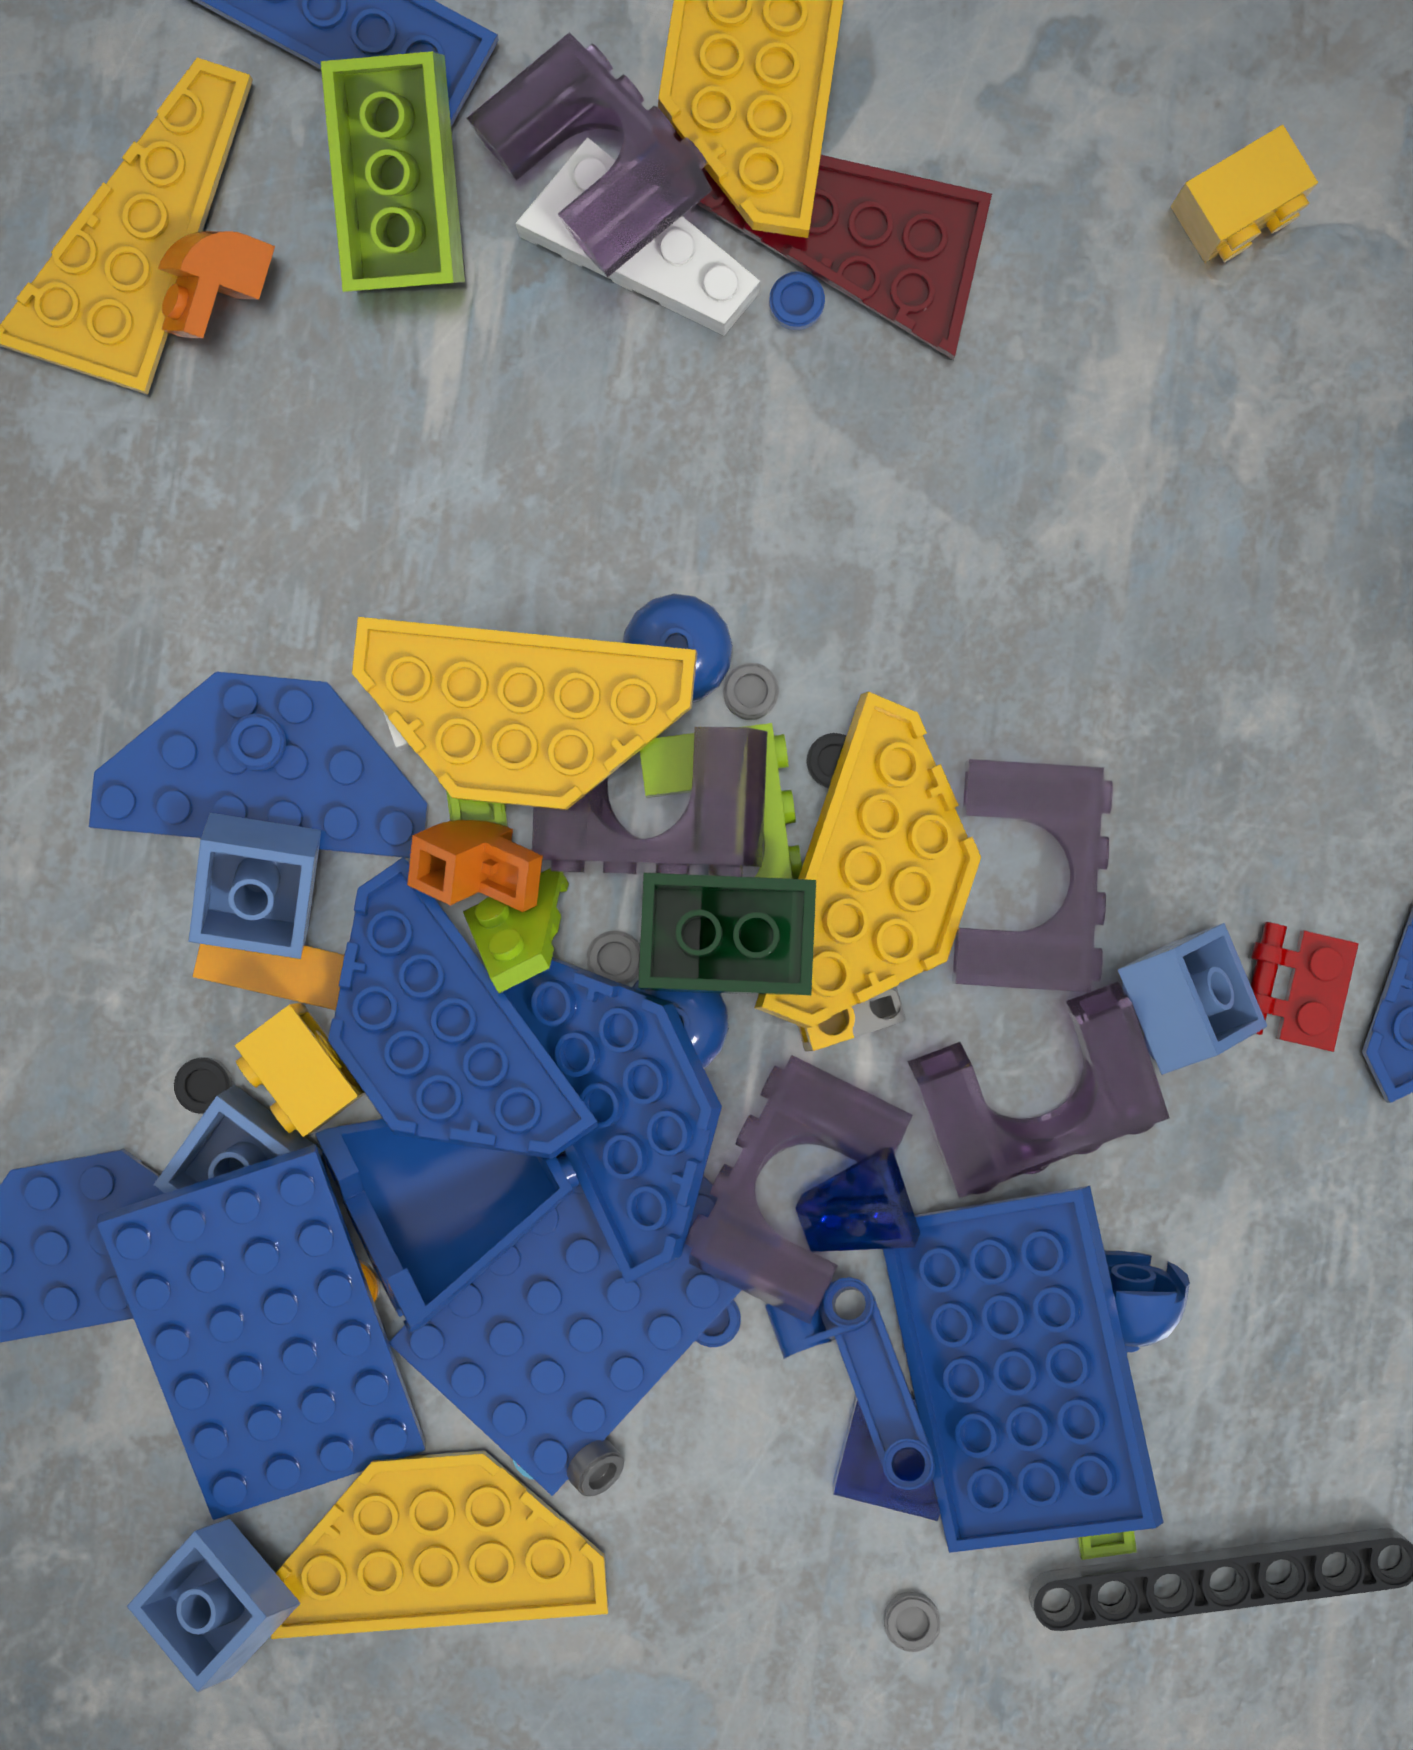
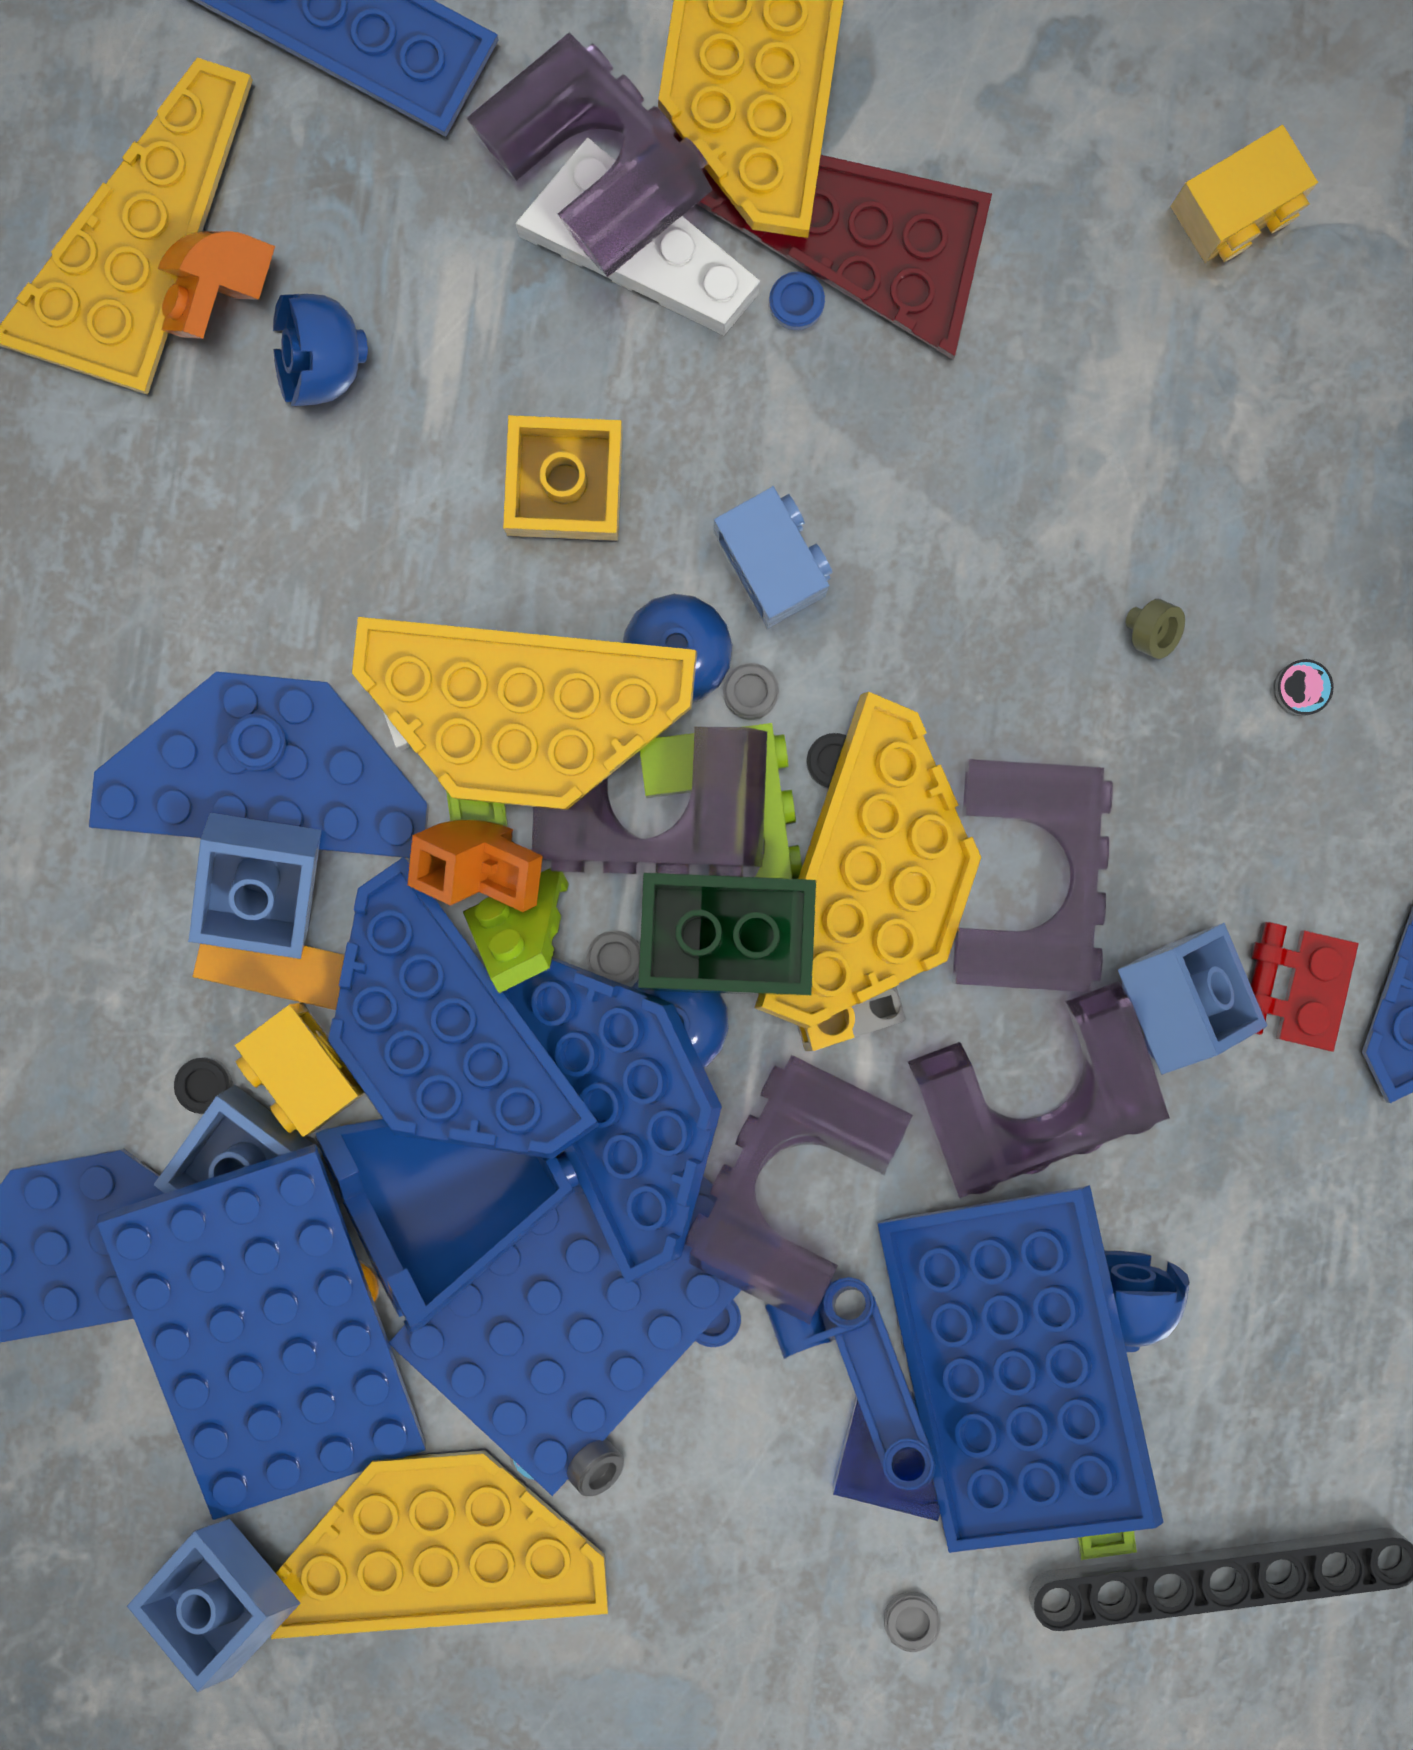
(317, 348): none -> blue cylinder
(393, 171): lime brick -> none
(563, 477): none -> yellow brick
(772, 556): none -> medium blue brick
(860, 1208): clear blue wing -> none
(1156, 627): none -> olive tile
(1304, 687): none -> tile

